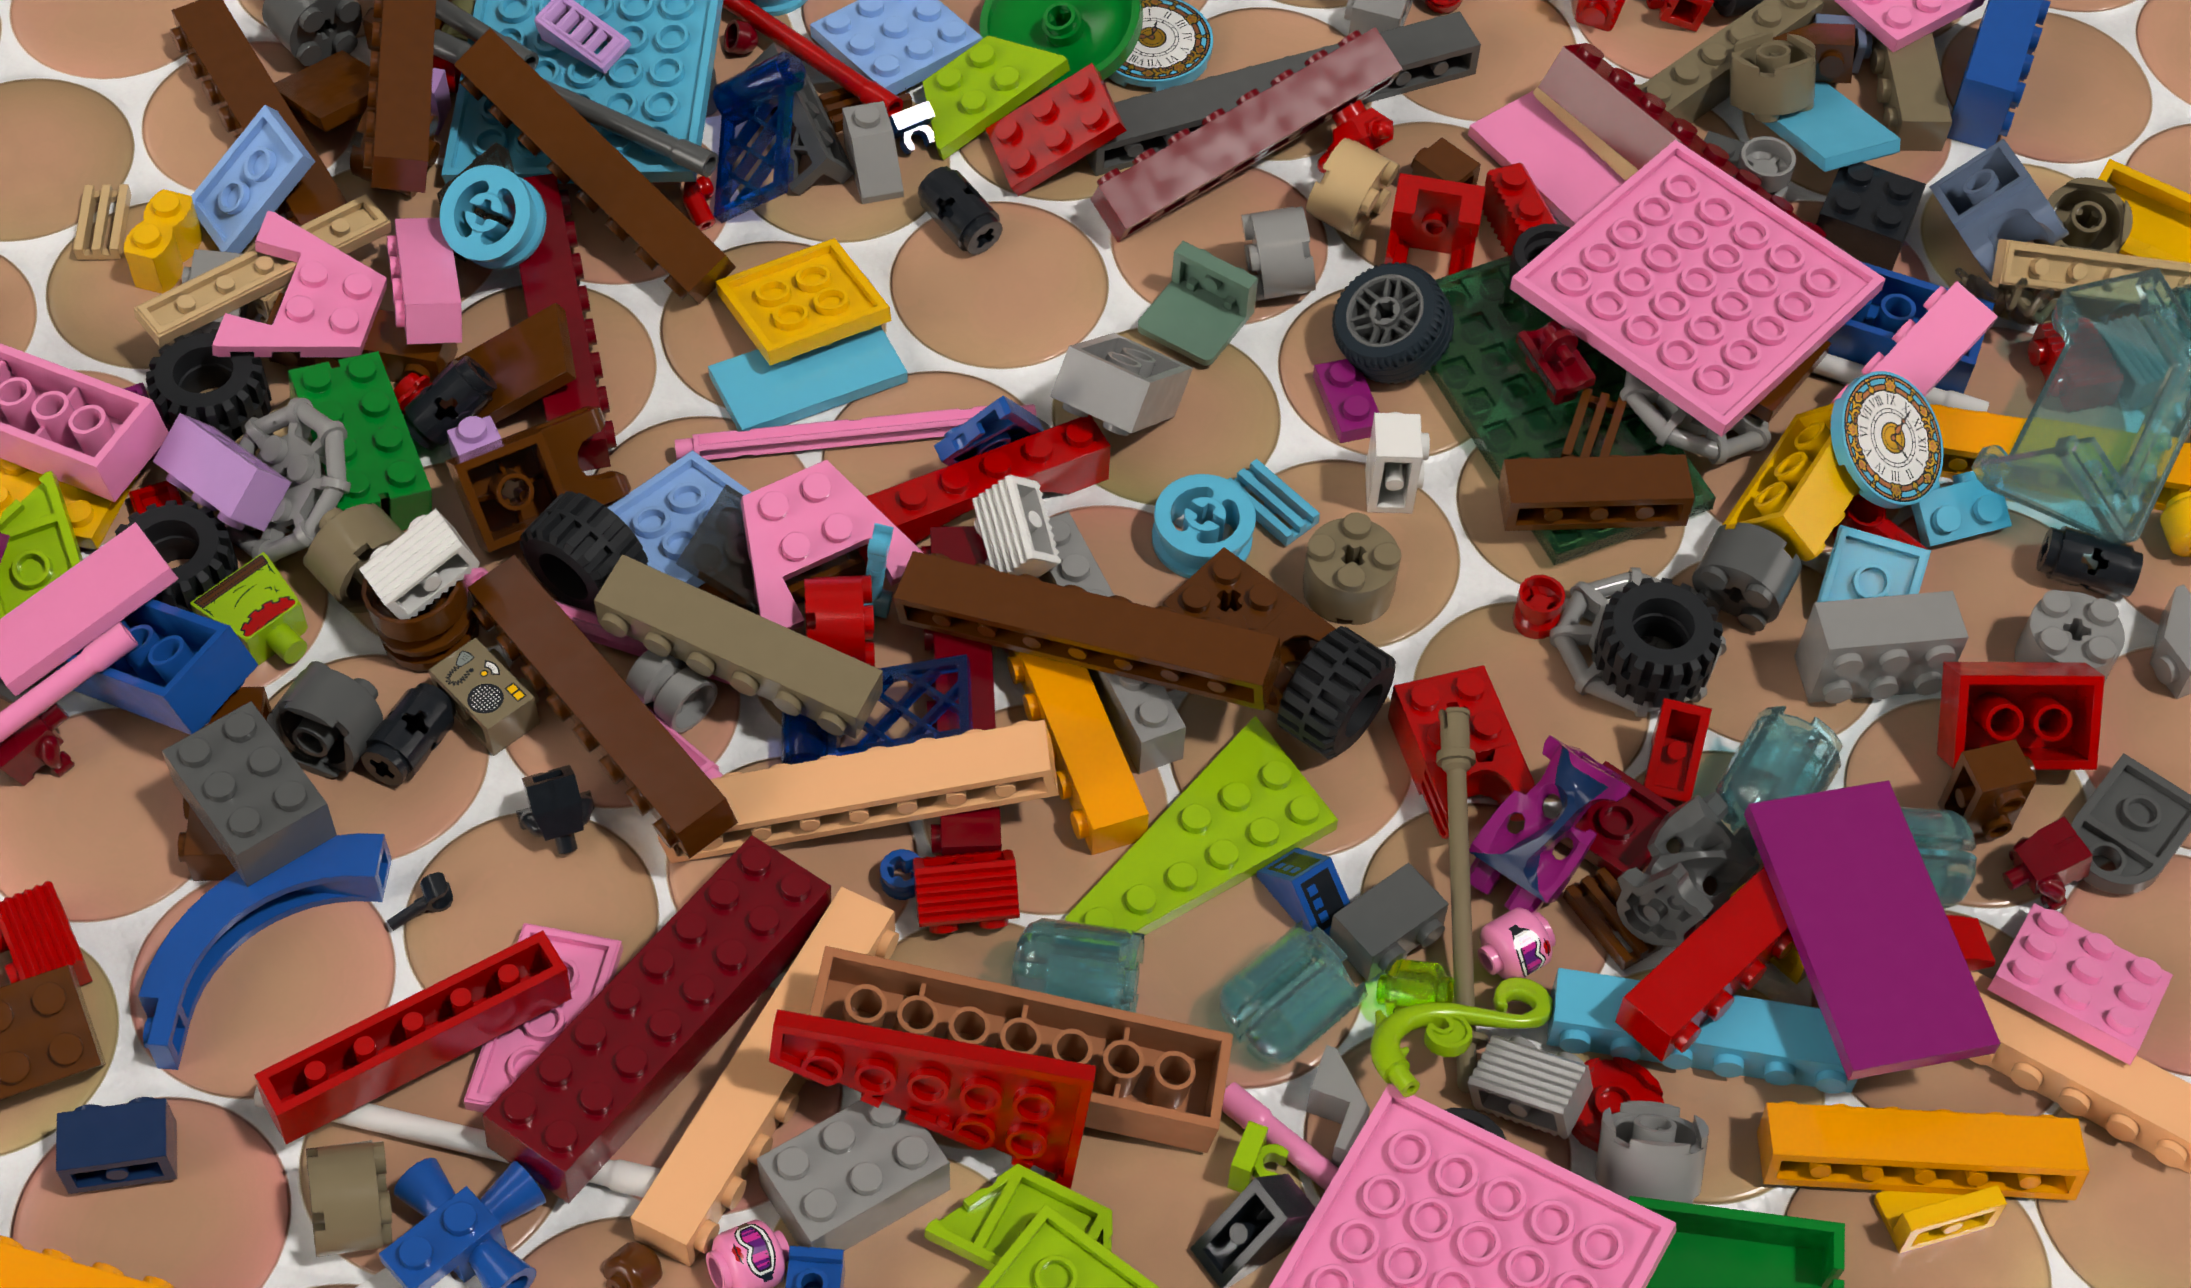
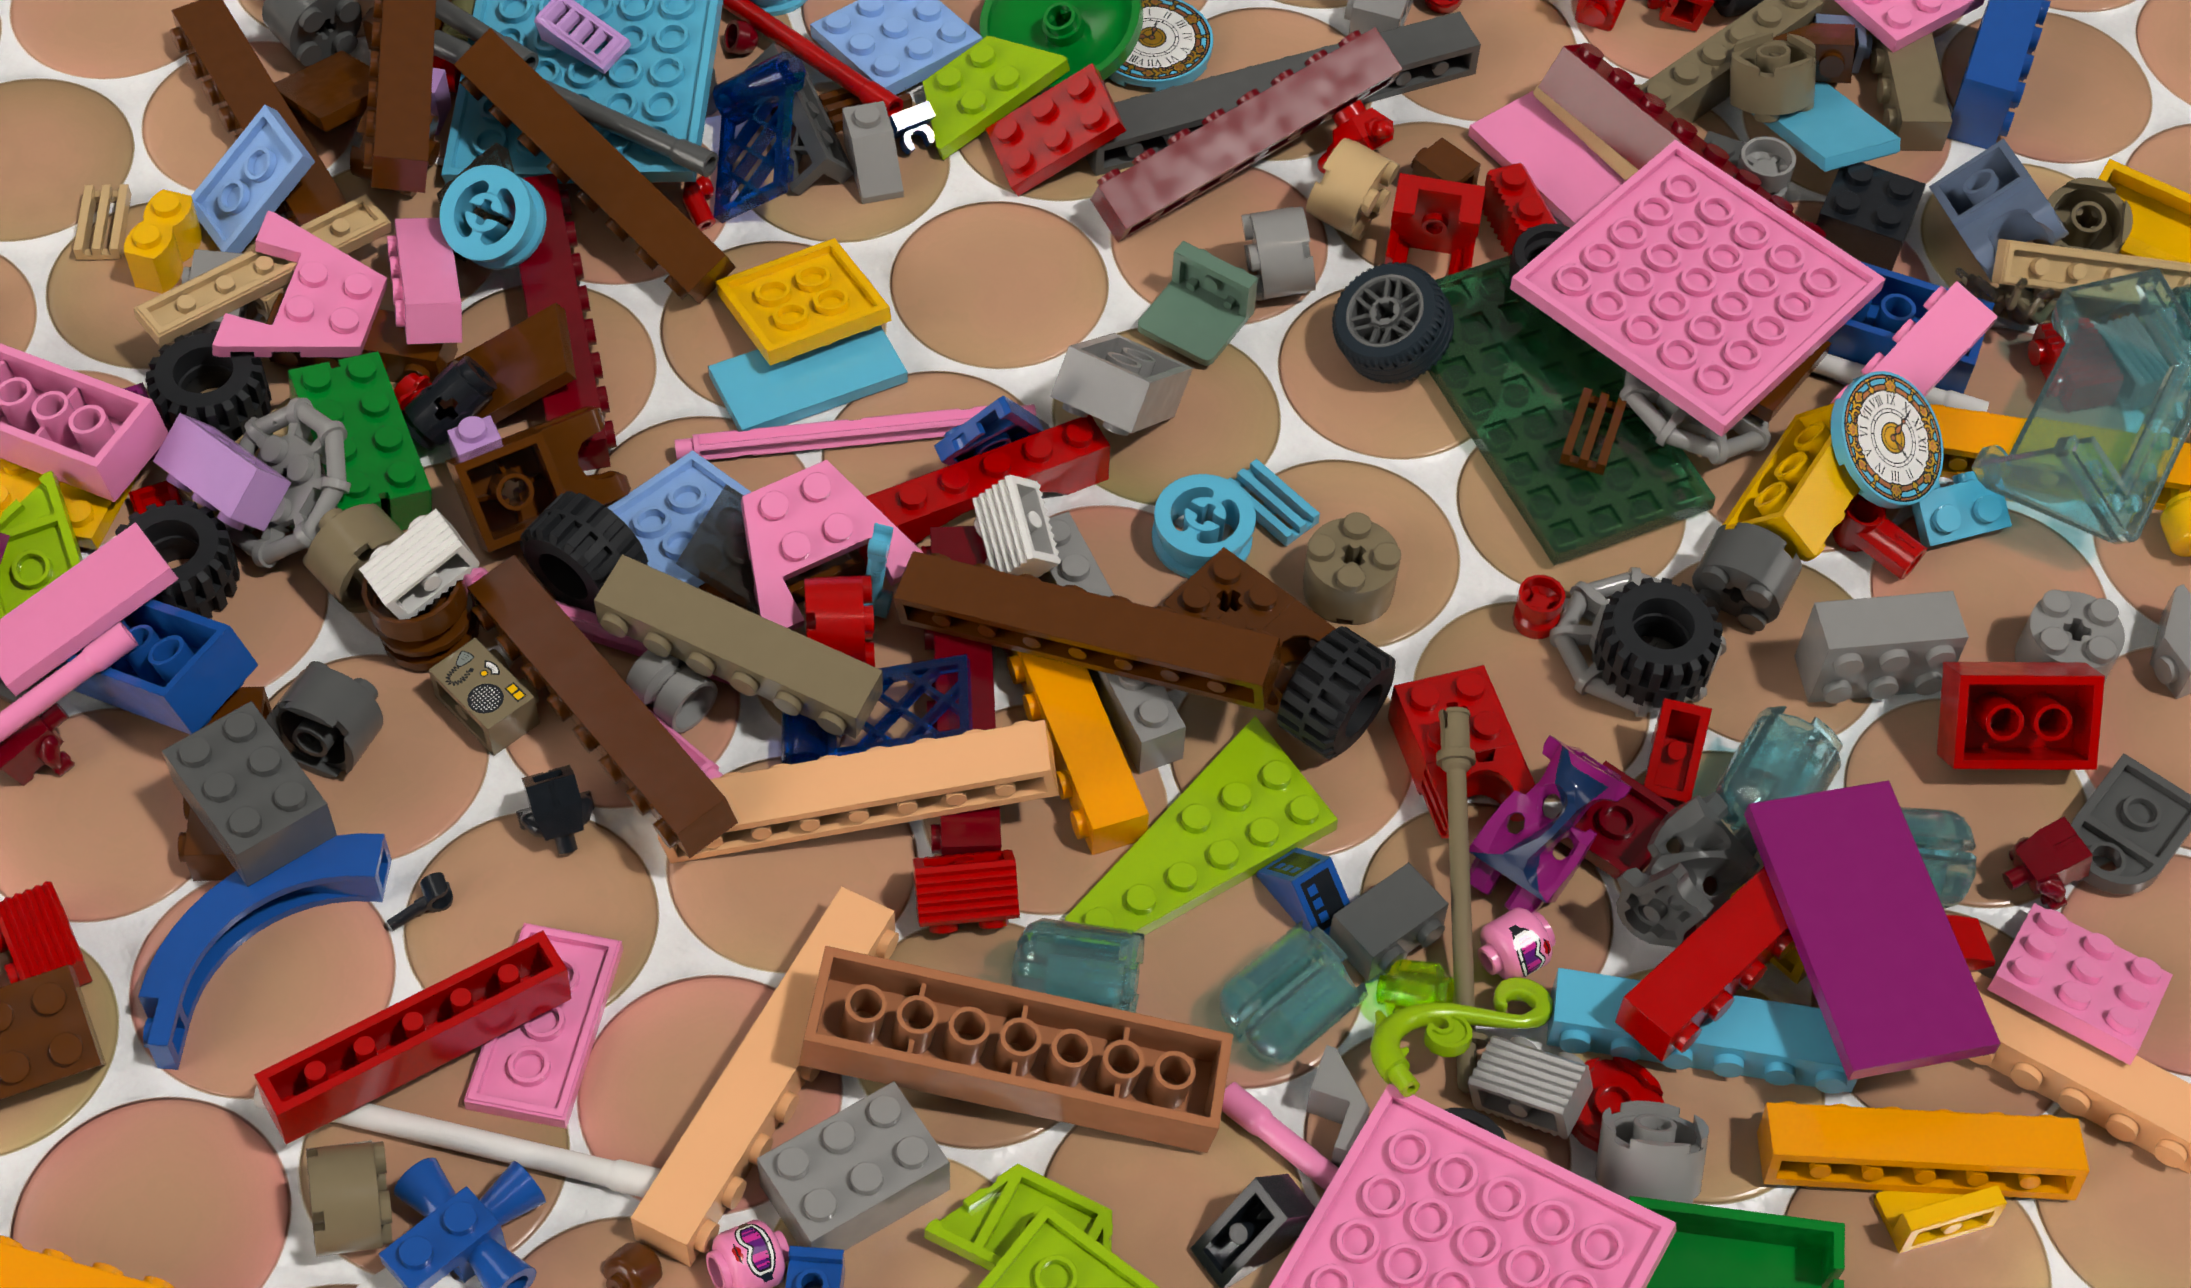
(116, 1145): dark blue brick -> none
(259, 610): lime torso -> none
(409, 734): black piece -> none
(656, 1019): dark red brick -> none
(896, 886): blue bush -> none
(955, 1088): red wing -> none
(960, 210): black piece -> none
(1252, 1156): lime tile -> none
(1346, 399): magenta plate -> none
(1395, 462): white brick -> none
(1555, 358): dark red hips -> none
(1595, 492): reddish brown brick -> none
(1597, 888): reddish brown tile -> none
(1871, 567): medium azure tile -> none
(1990, 788): reddish brown brick -> none
(2116, 567): black piece -> none

